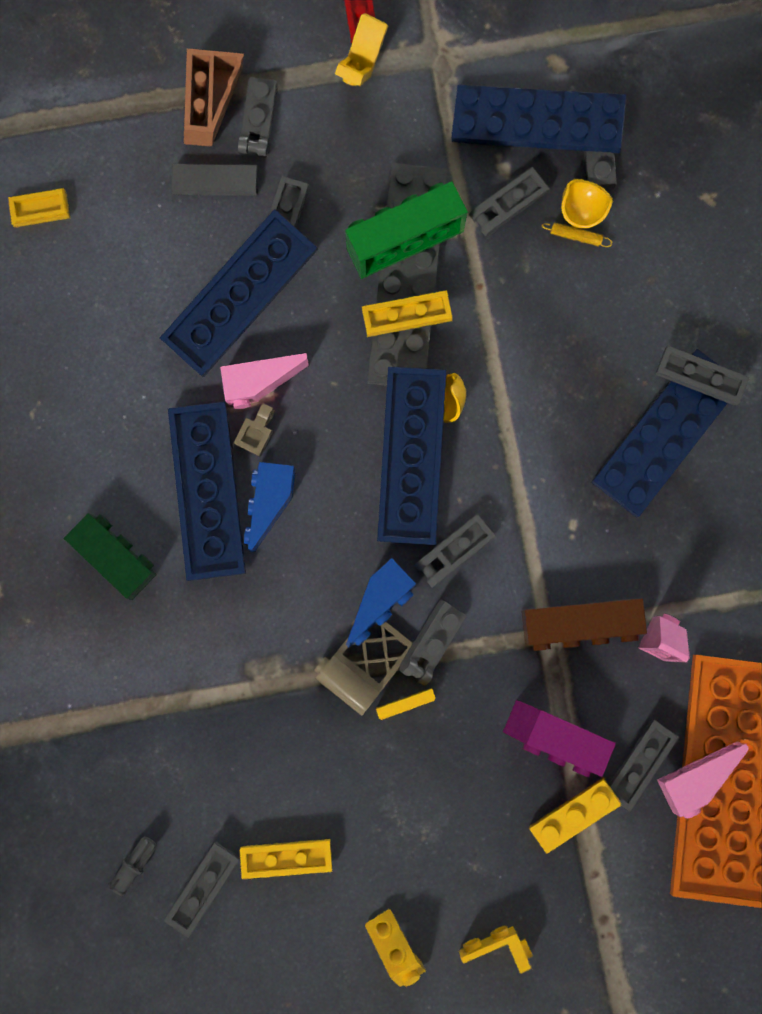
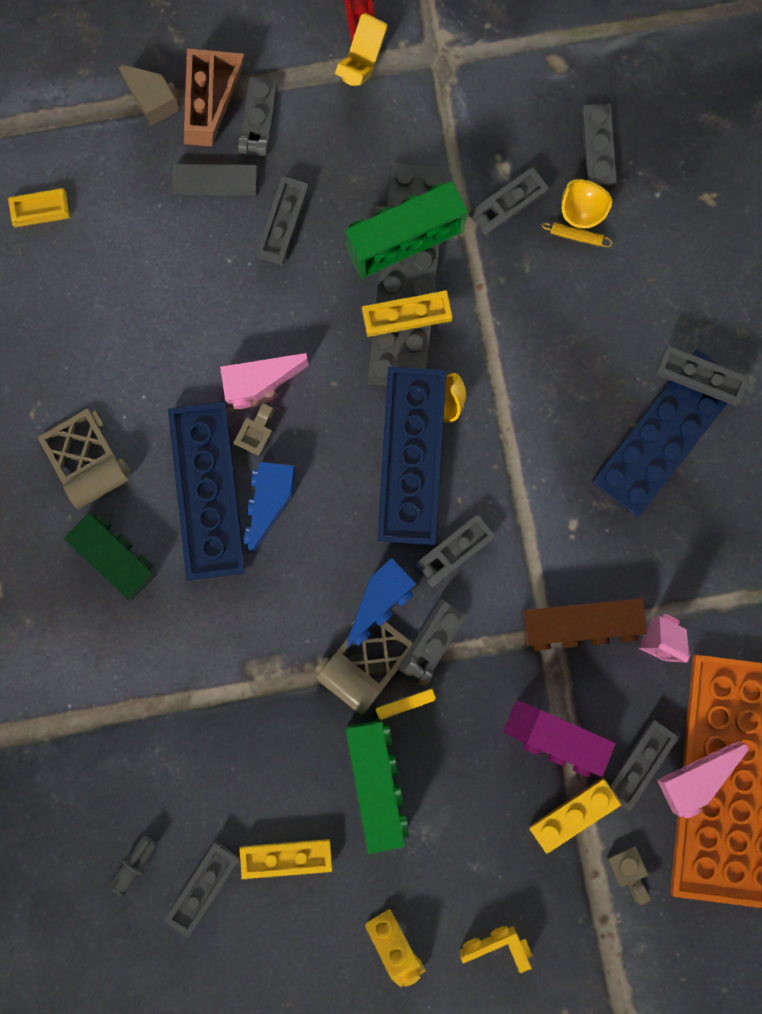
(96, 477): none -> dark tan piece
(151, 93): none -> dark tan slope
(239, 293): dark blue plate -> none
(375, 786): none -> green brick
(539, 118): dark blue plate -> none
(628, 871): none -> dark tan plate

